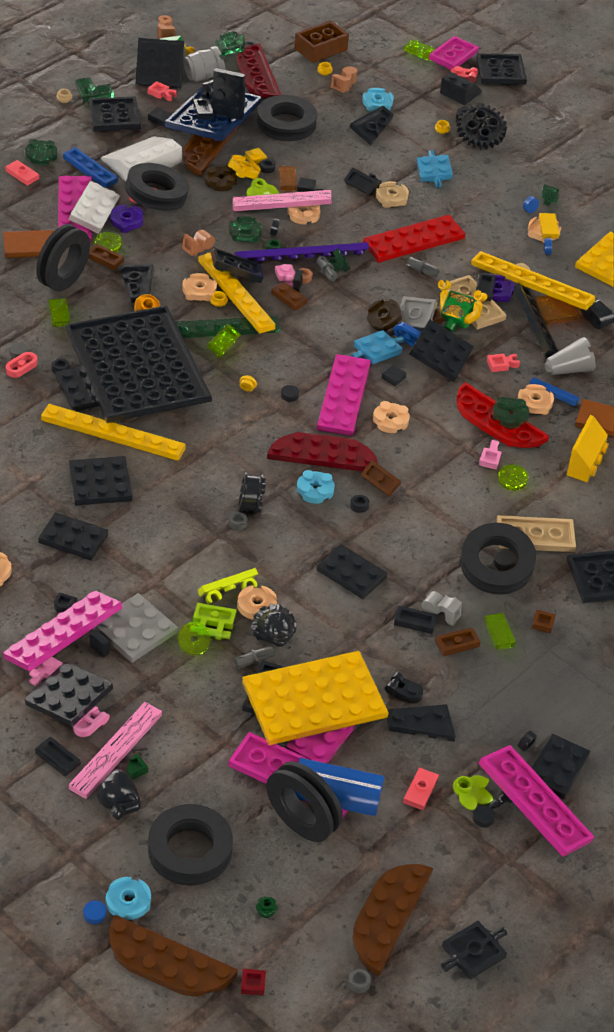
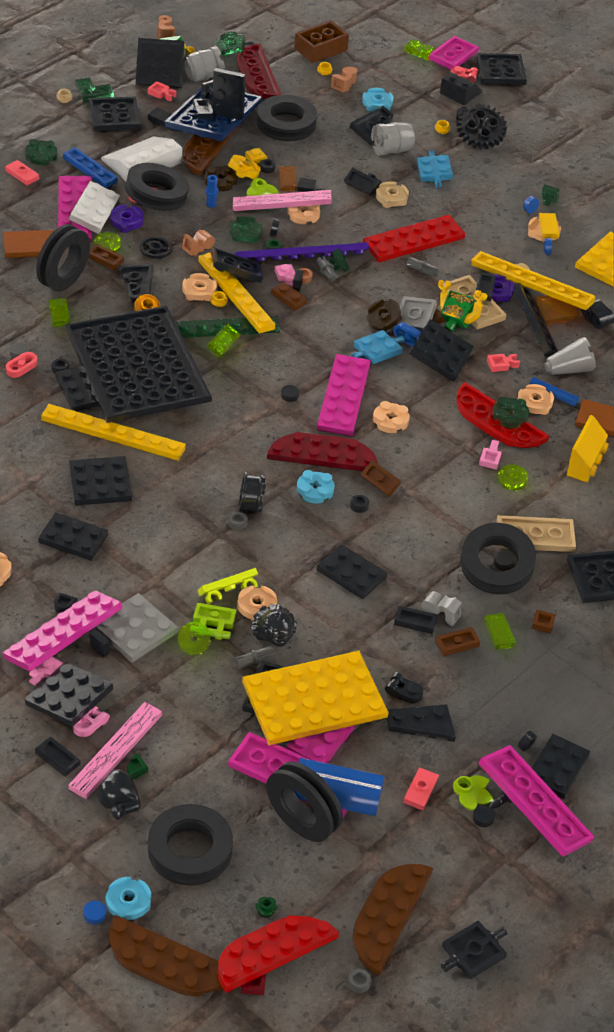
(155, 247): none -> black wheel
(212, 191): none -> blue pin
(247, 383): yellow plate -> none
(271, 948): none -> red plate
(392, 138): none -> light grey piece
(394, 375): black tile -> none

